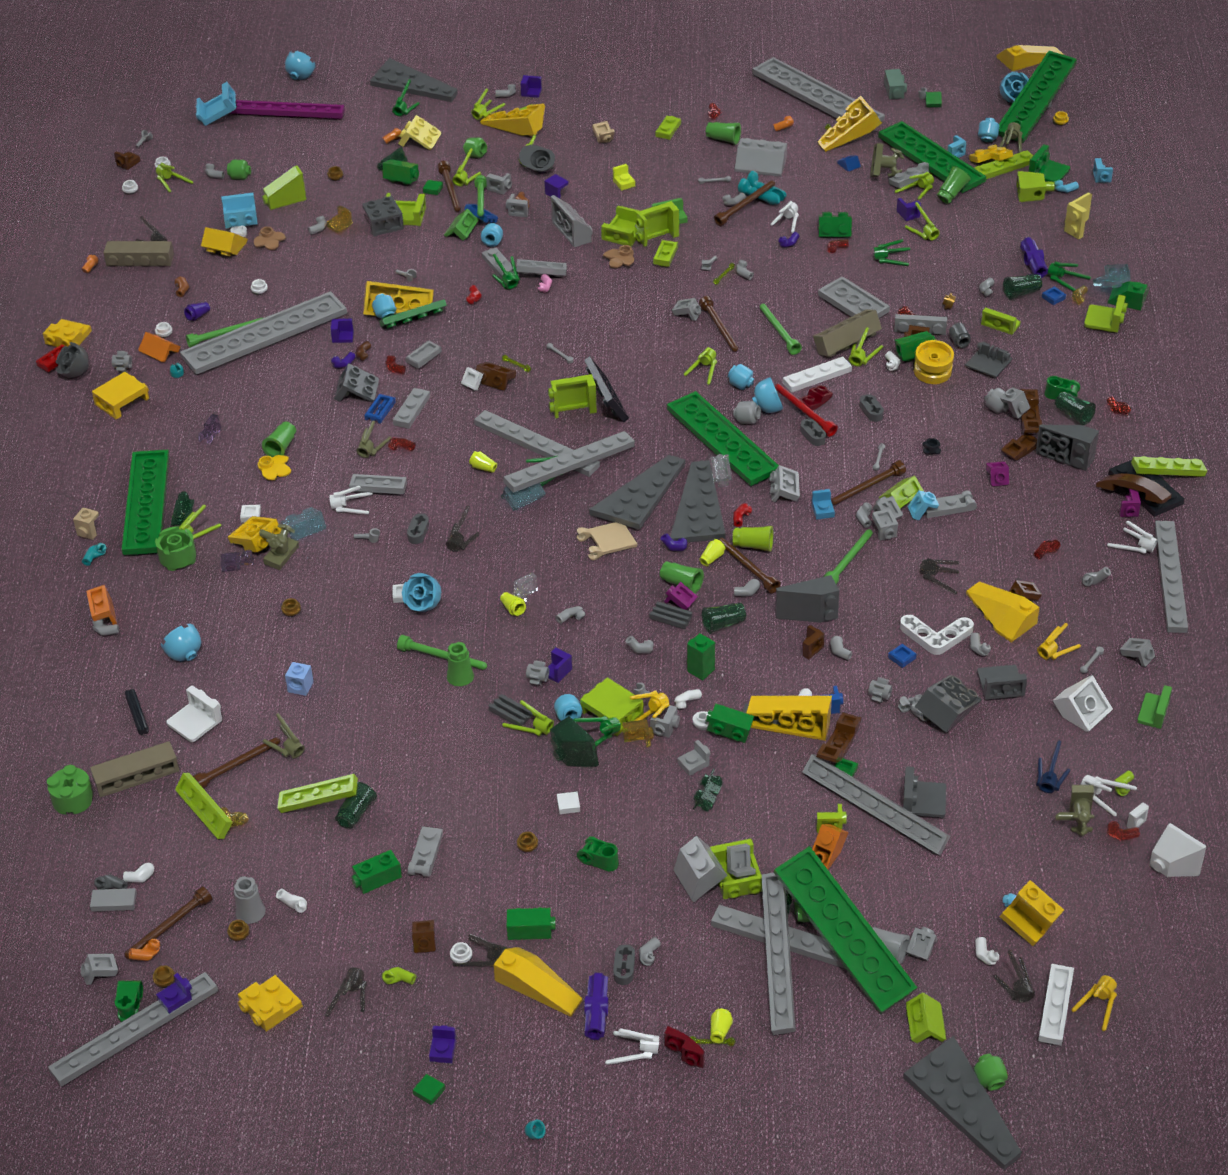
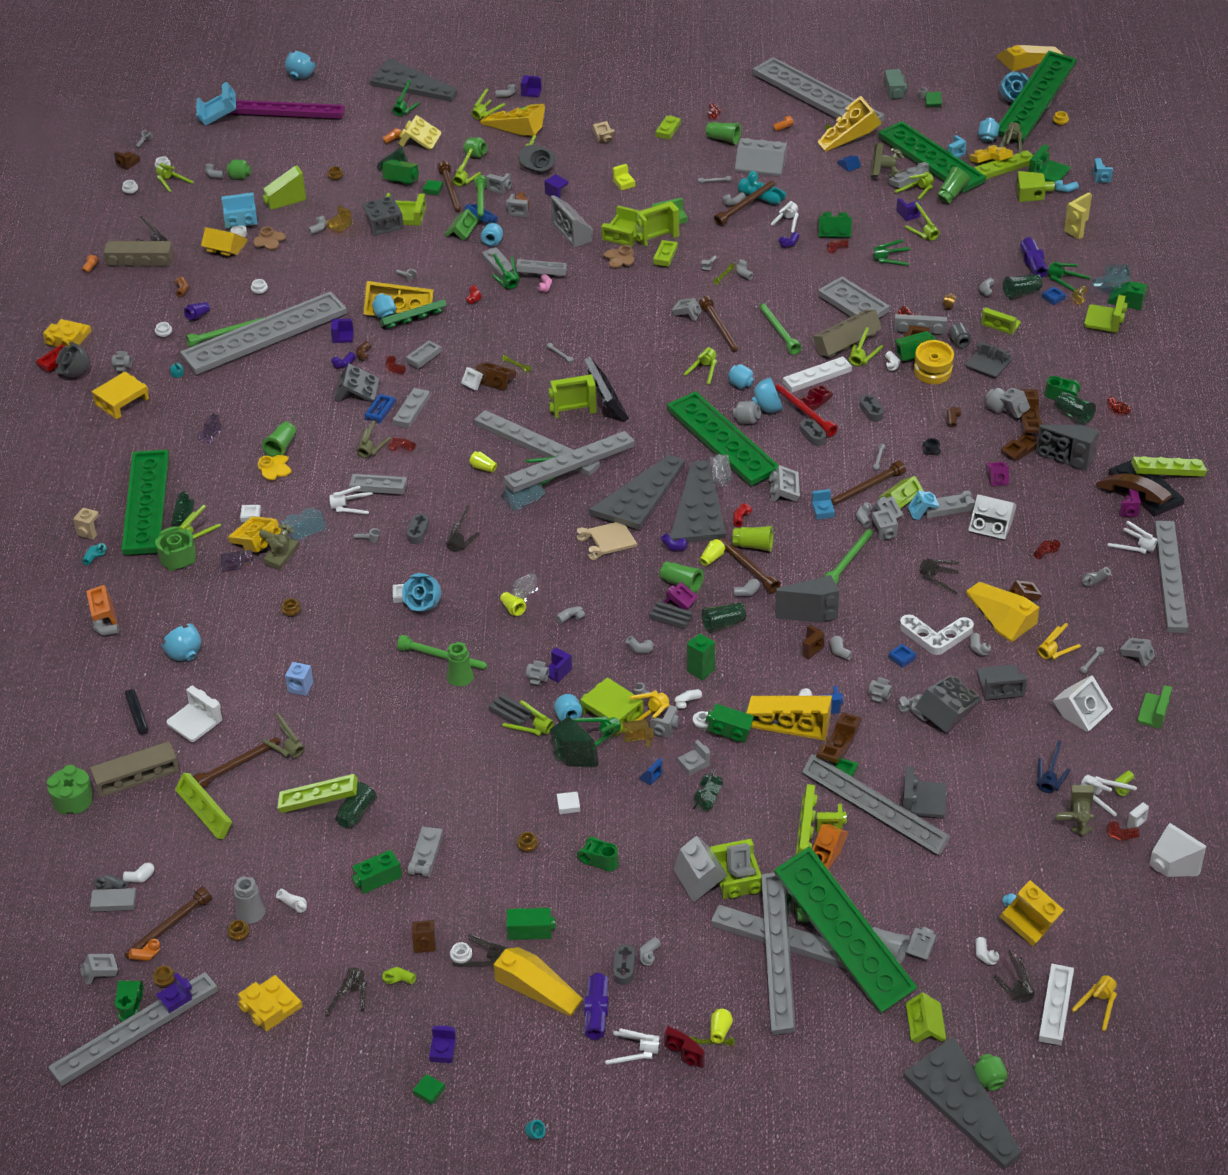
(157, 346): orange panel -> none
(237, 818): clear yellow arm -> none
(652, 772): none -> blue slope
(807, 817): none -> lime plate
(951, 416): none -> reddish brown arm
(992, 517): none -> white slope

